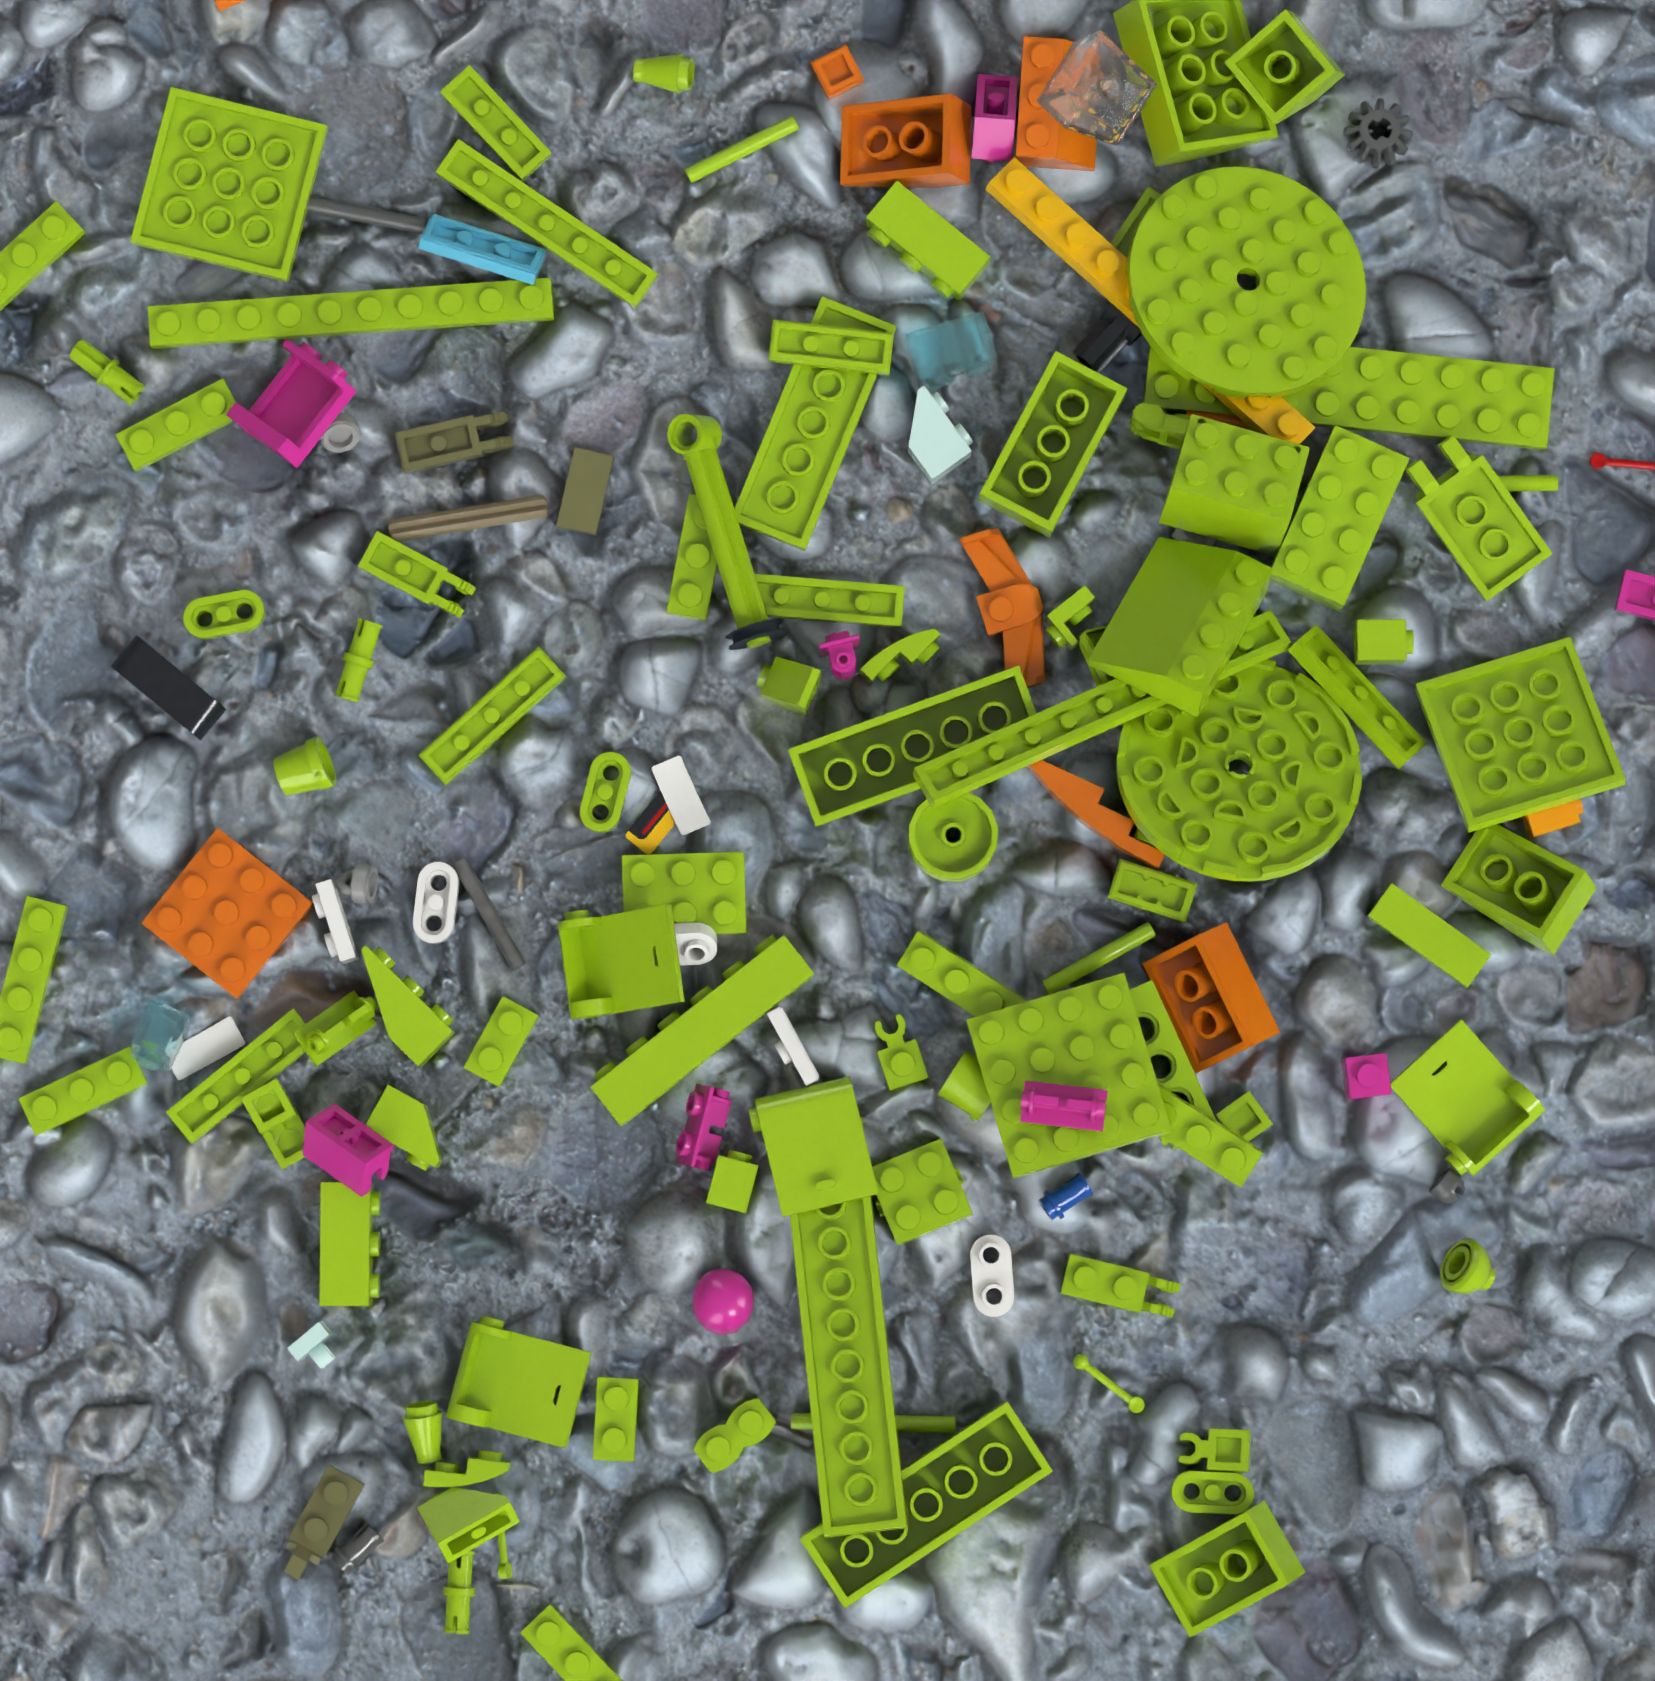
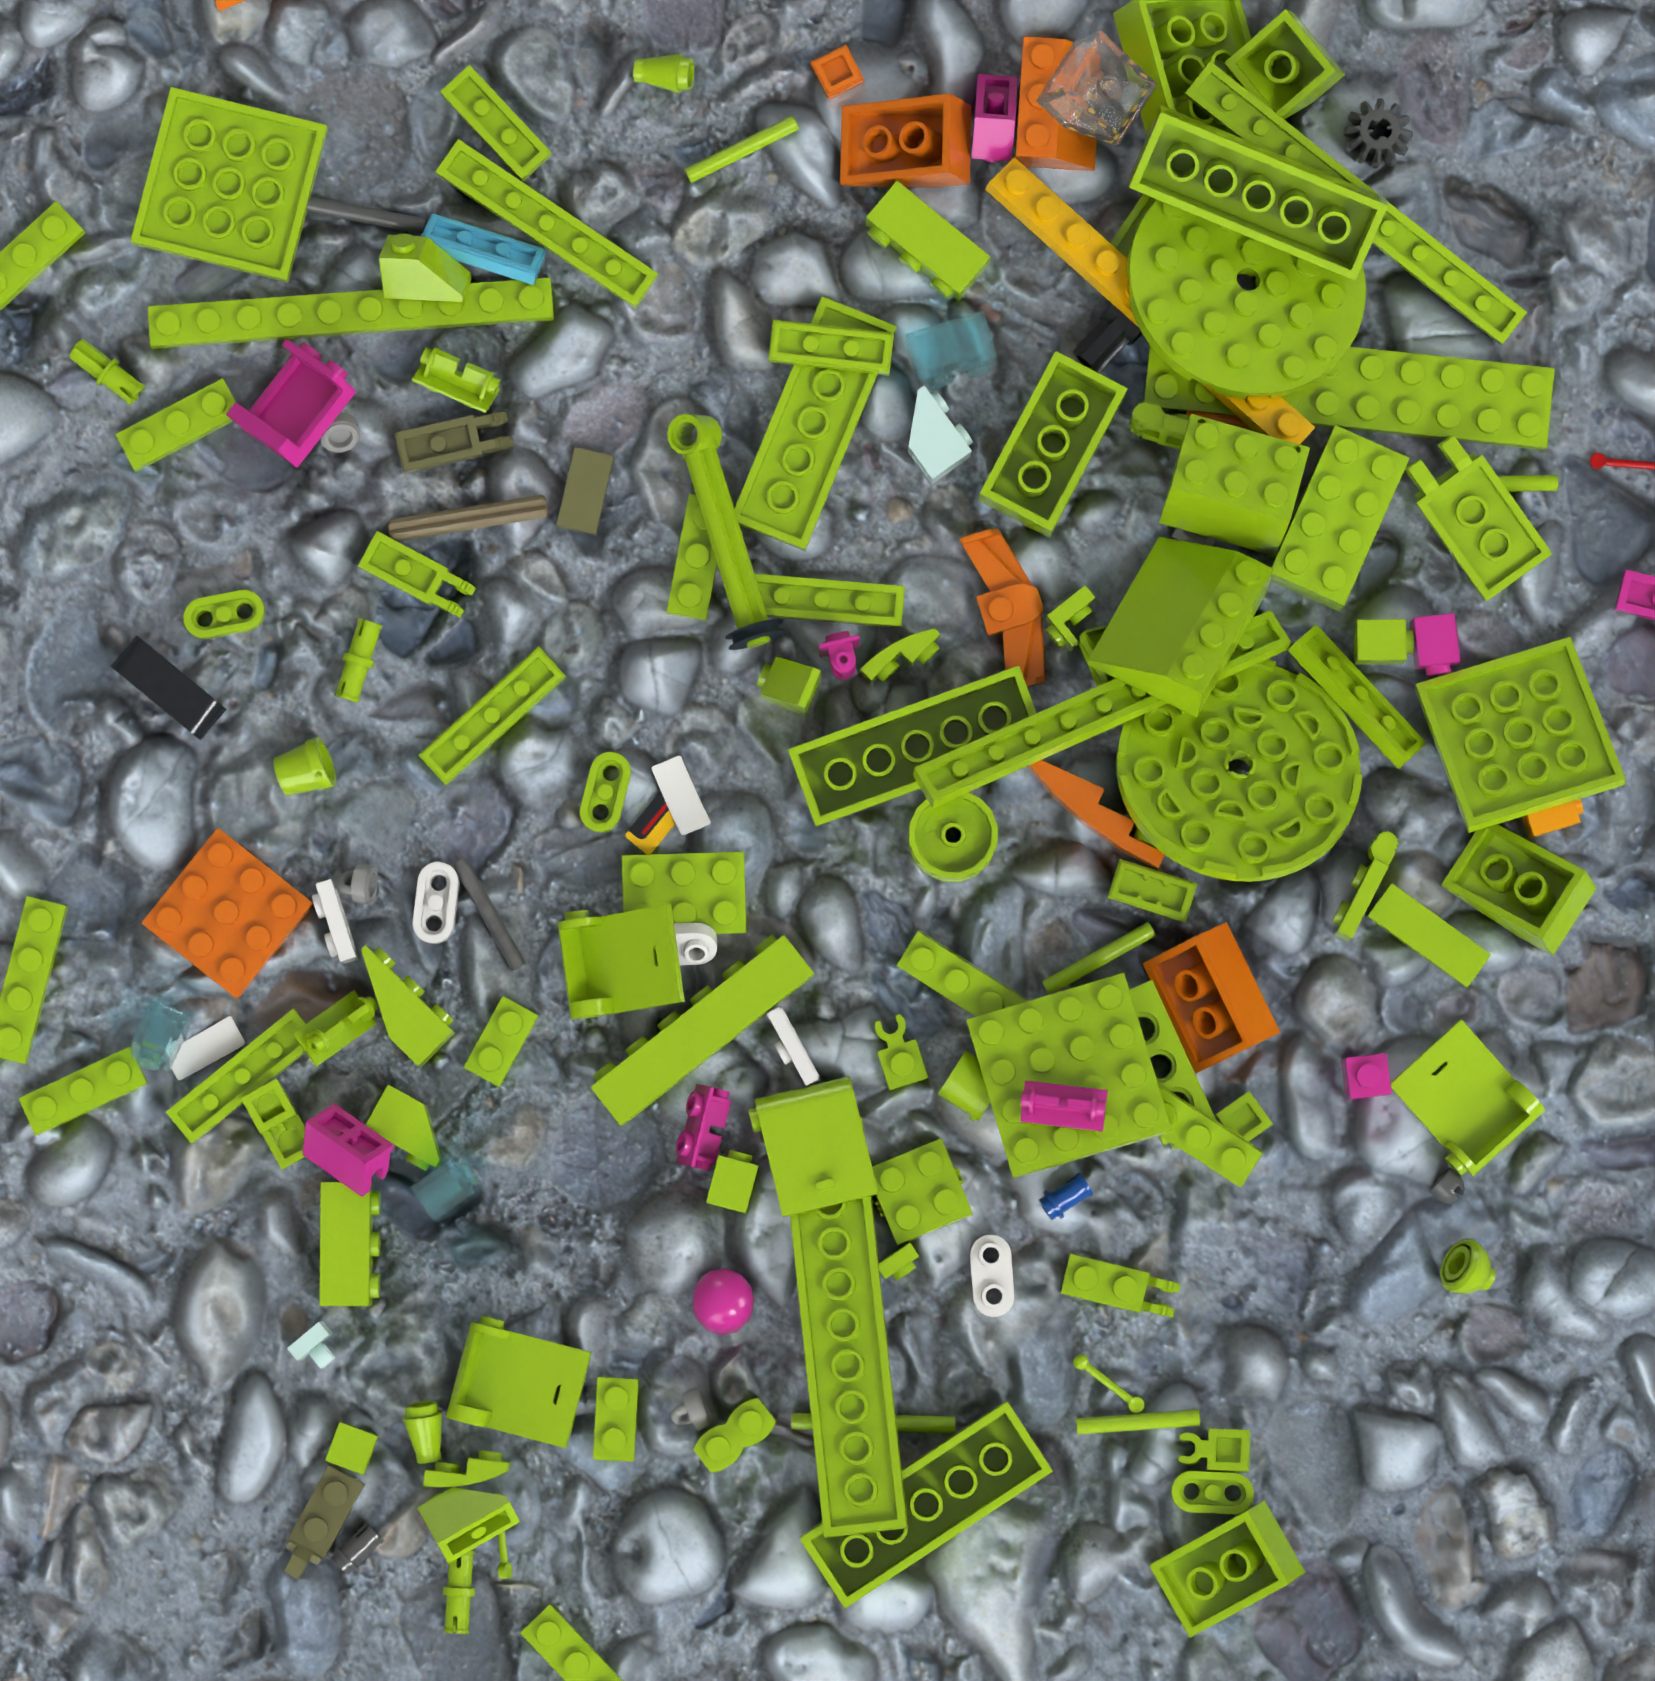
(352, 1448): none -> lime tile
(421, 270): none -> lime slope
(447, 1189): none -> clear light blue brick
(473, 387): none -> lime hinge
(697, 1410): none -> light grey tile
(899, 1262): none -> lime plate
(1138, 1421): none -> lime bar
(1257, 192): none -> lime brick
(1366, 884): none -> lime hinge
(1396, 235): none -> lime plate
(1435, 643): none -> dark pink brick

